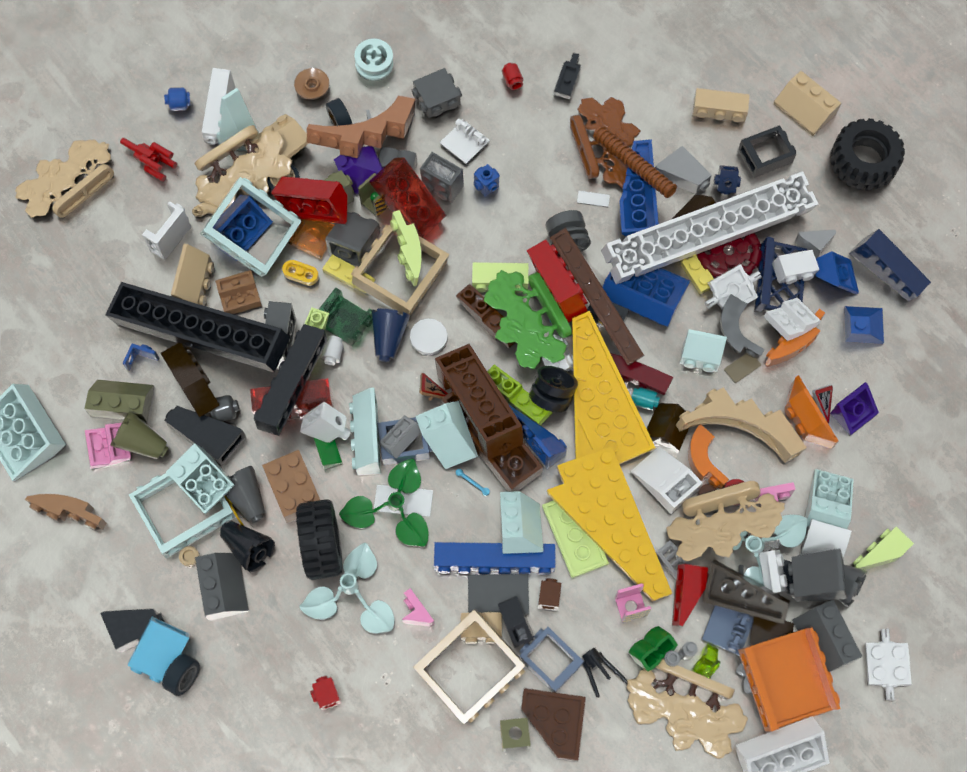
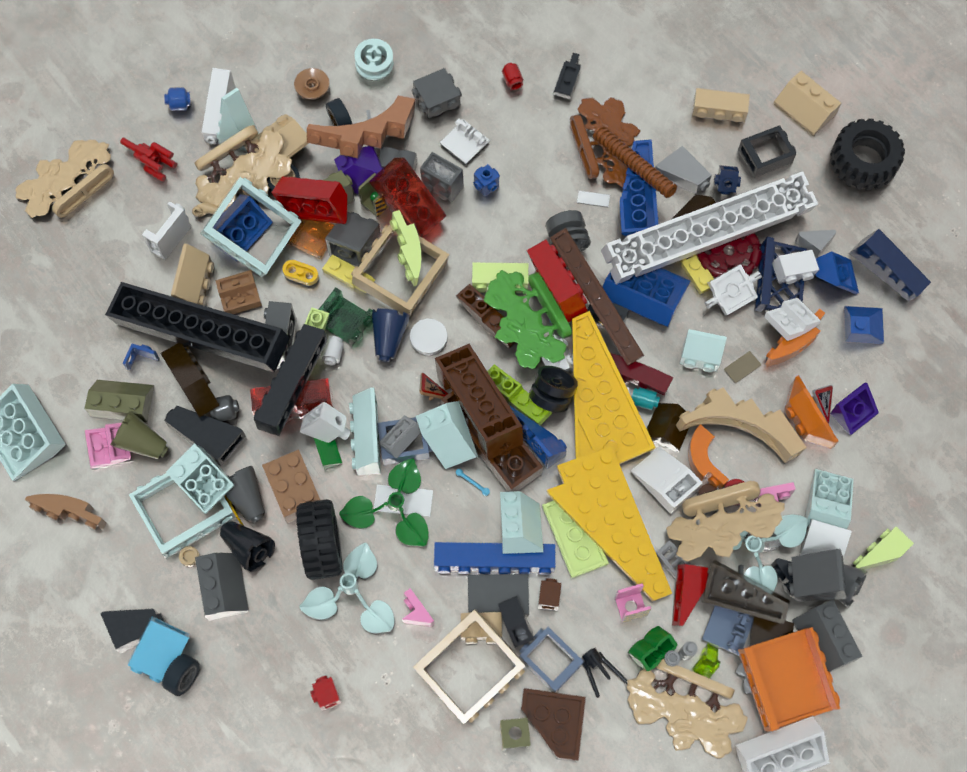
(730, 328): dark grey arch -> none
(772, 570): white bracket -> none
(888, 664): white plate -> none

